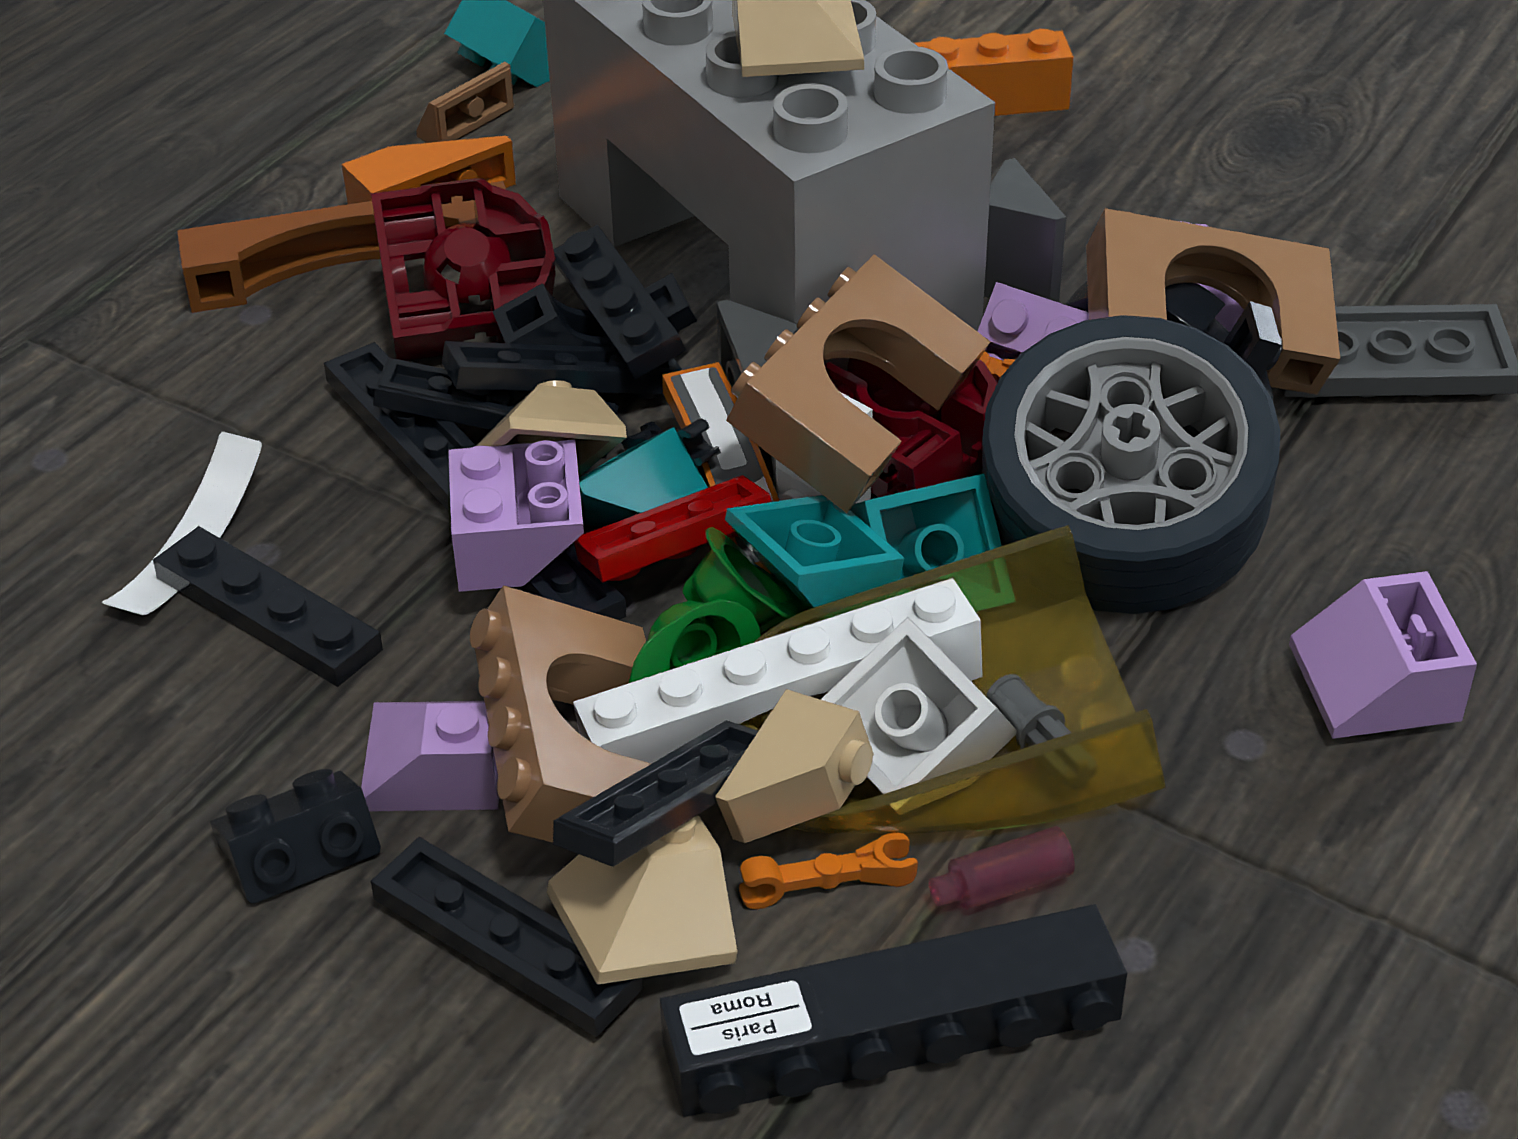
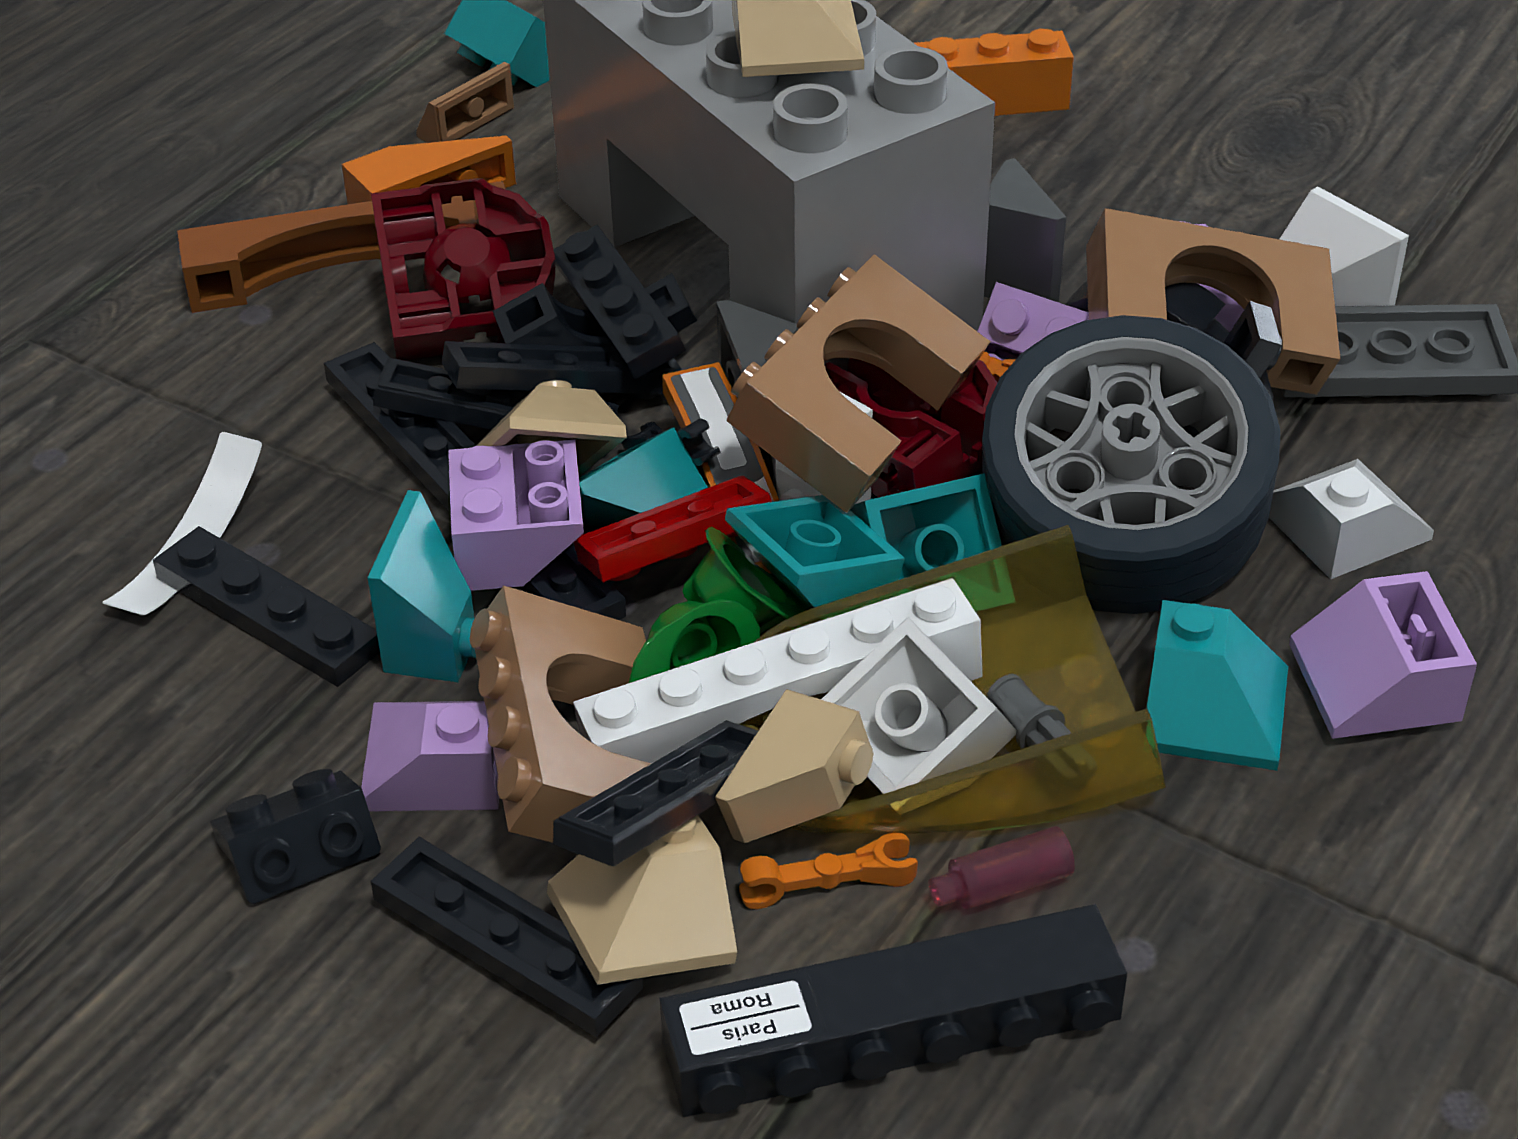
(420, 598): none -> teal slope
(1215, 688): none -> teal slope
(1346, 519): none -> white slope
(1362, 249): none -> white slope

